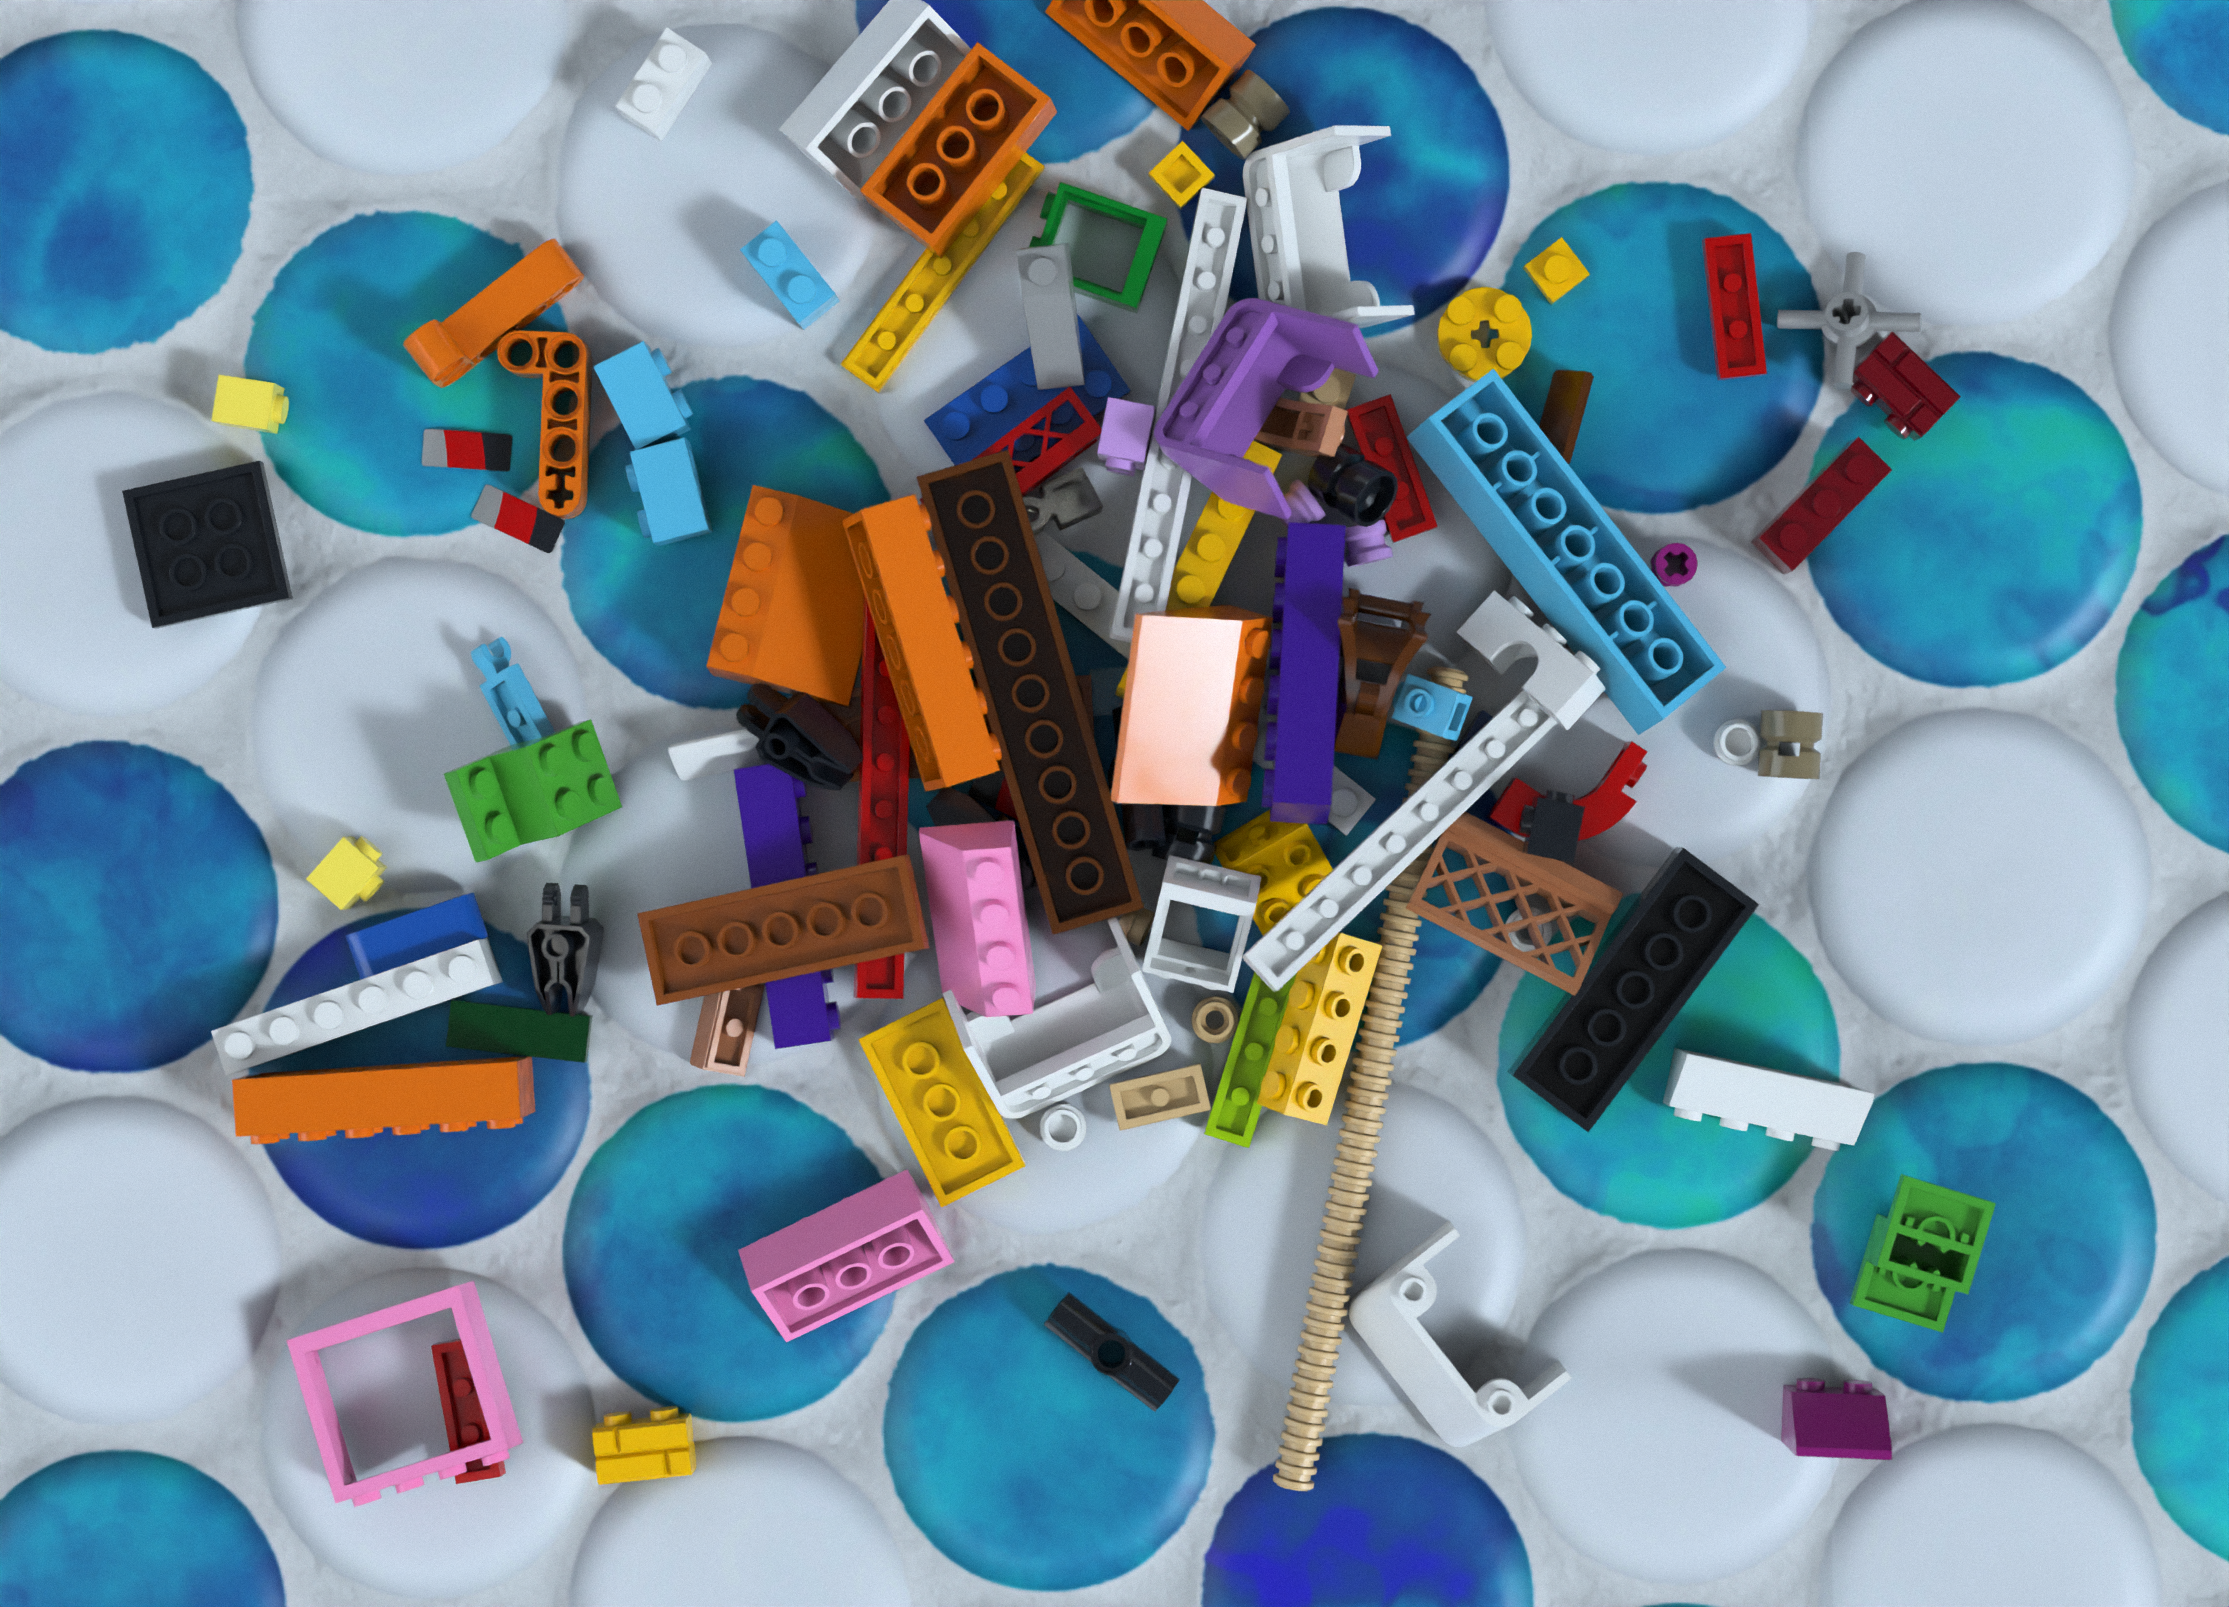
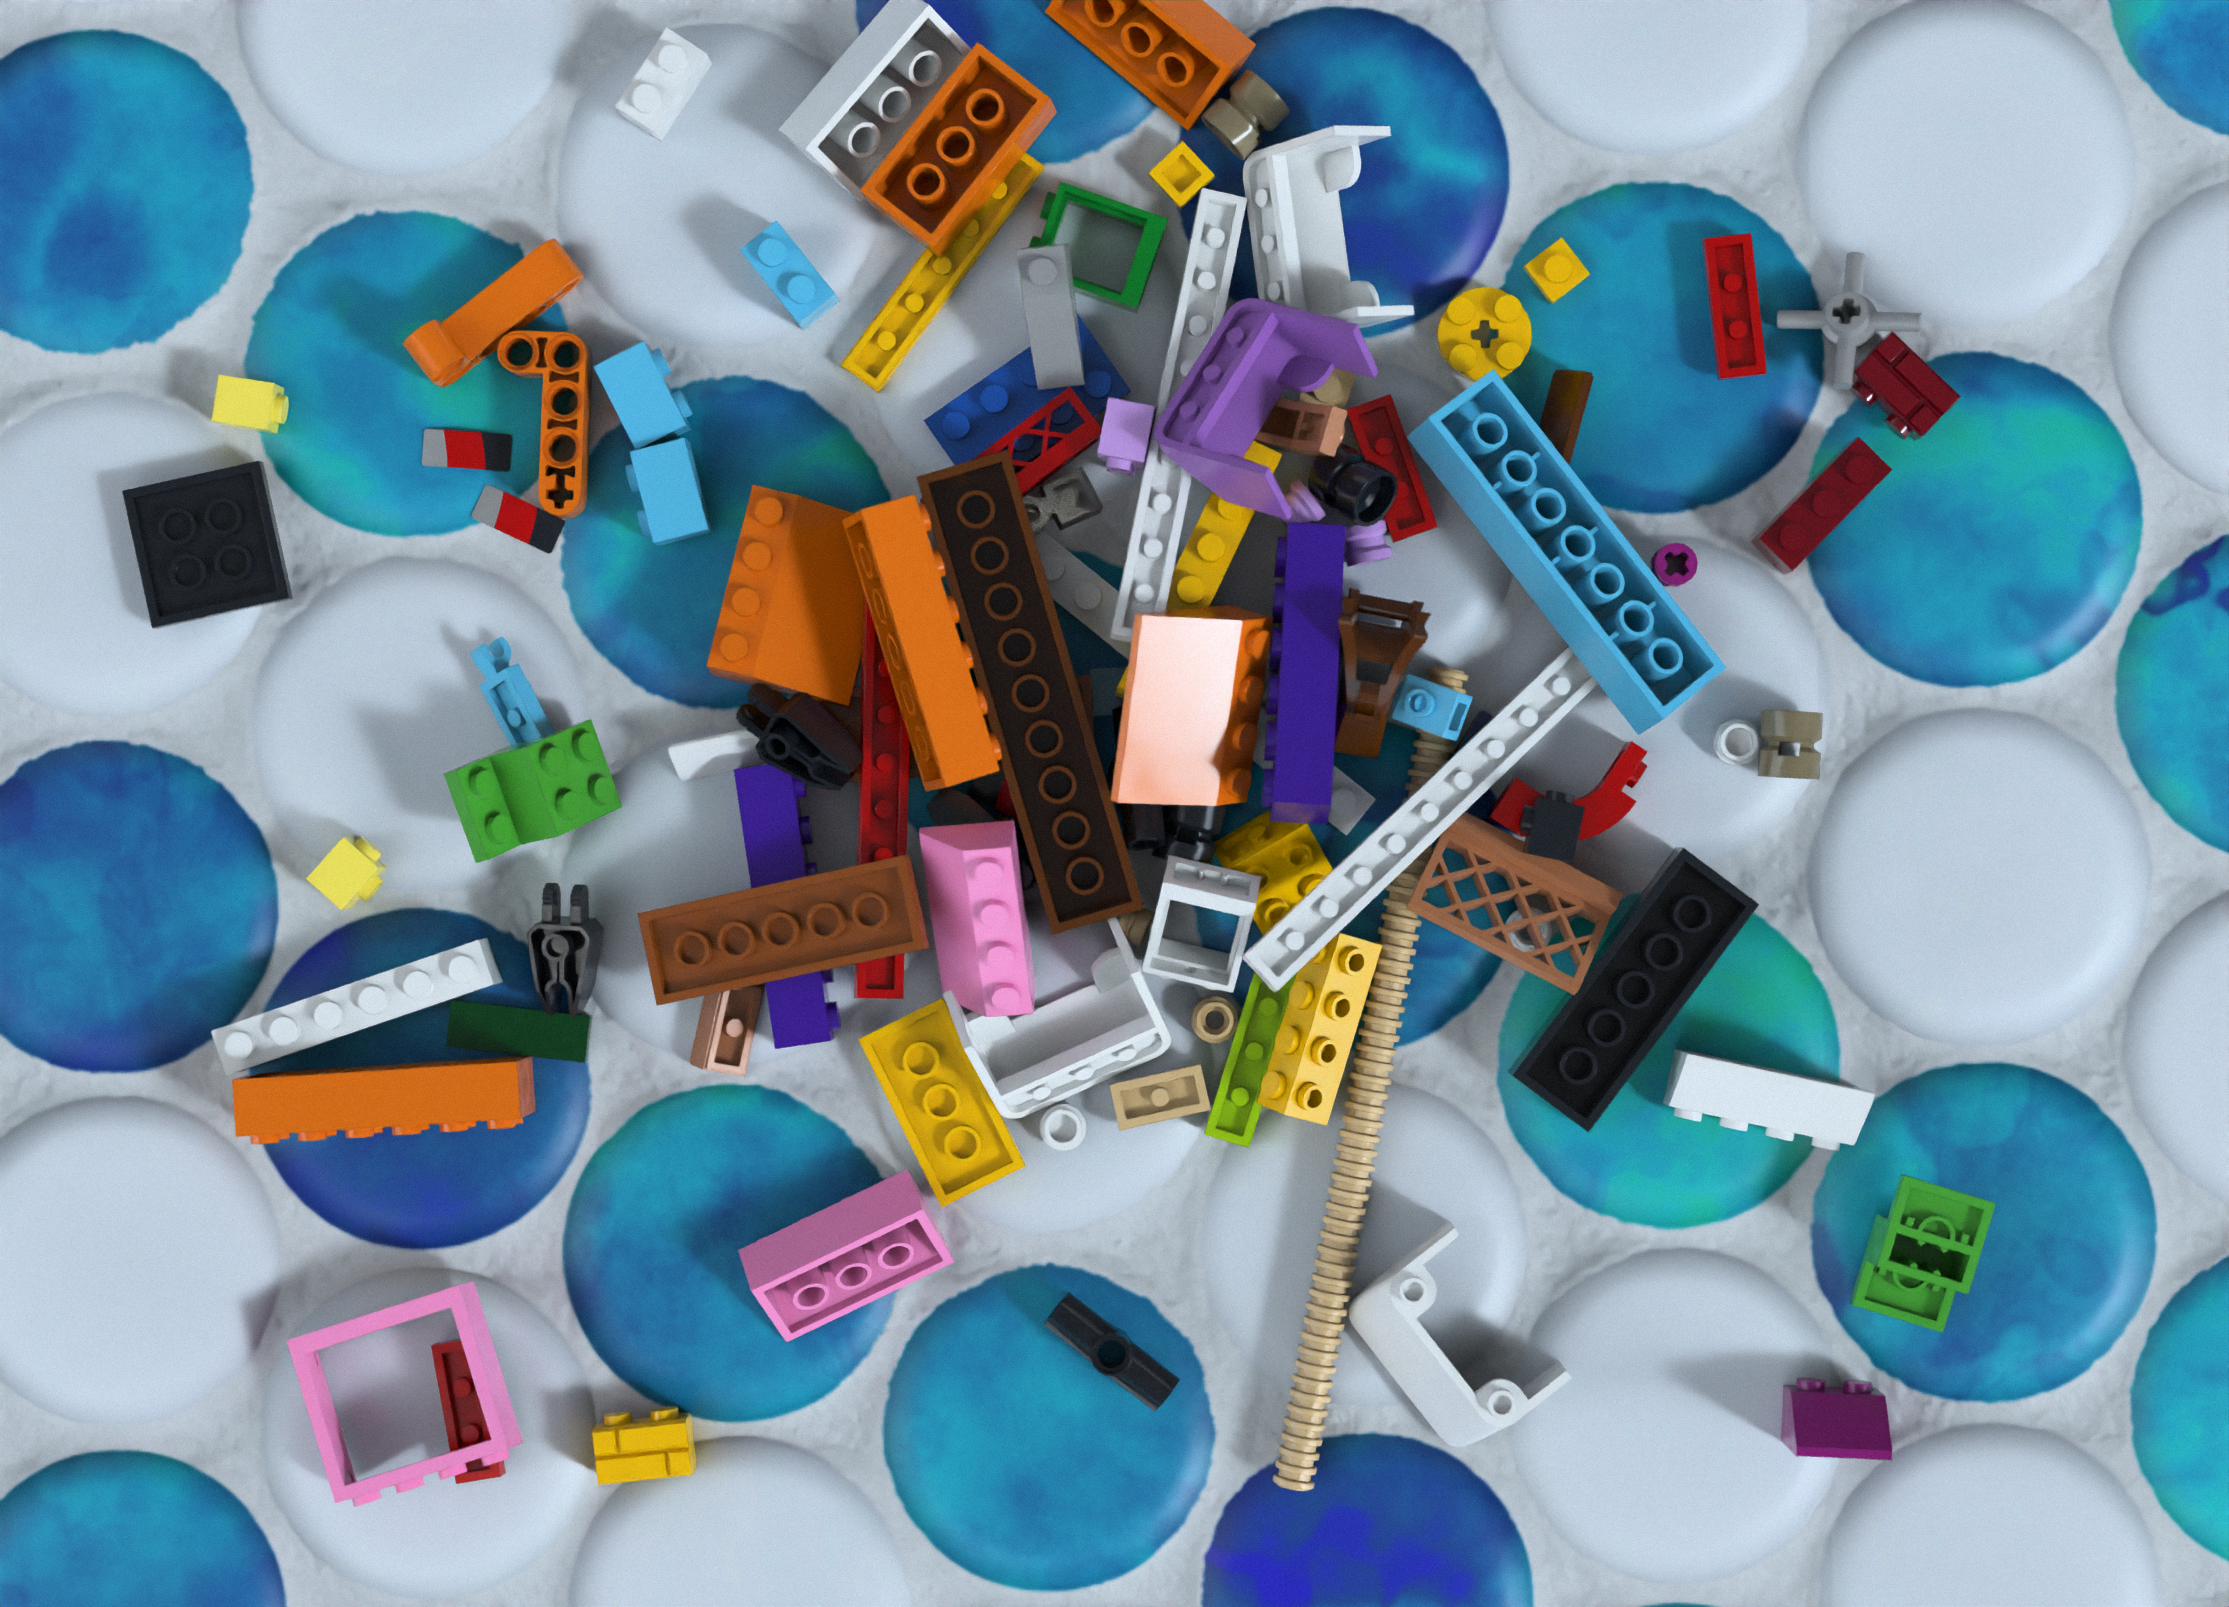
(416, 935): blue beam -> none
(1504, 633): white arch -> none

